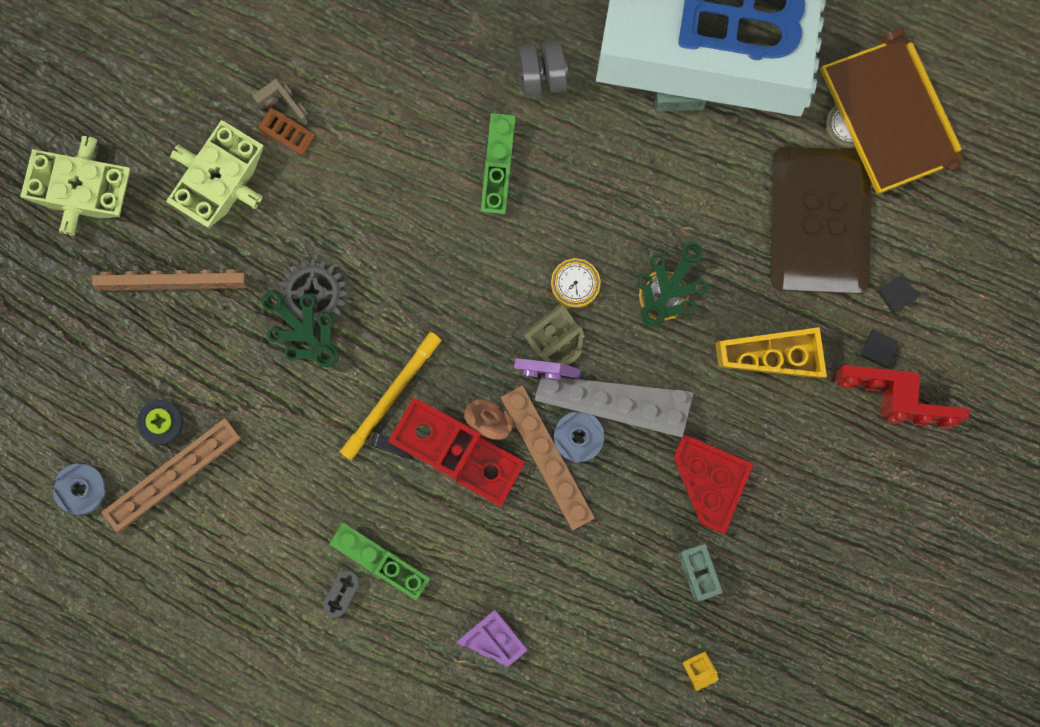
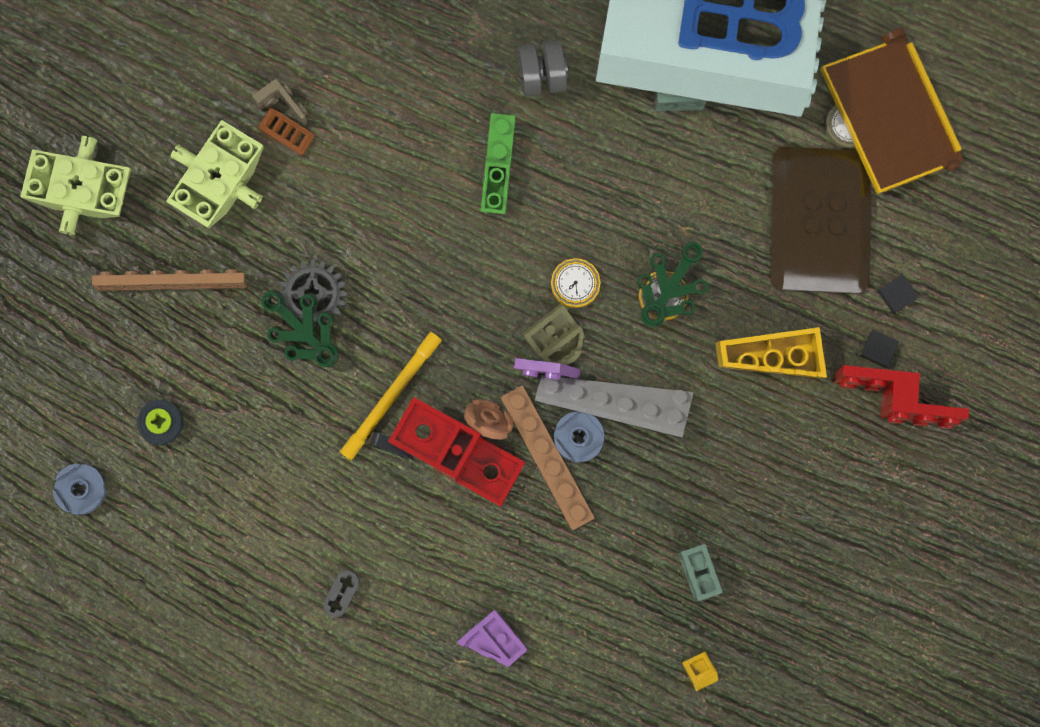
(171, 475): medium nougat plate -> none
(379, 561): bright green slope -> none
(711, 481): red plate -> none

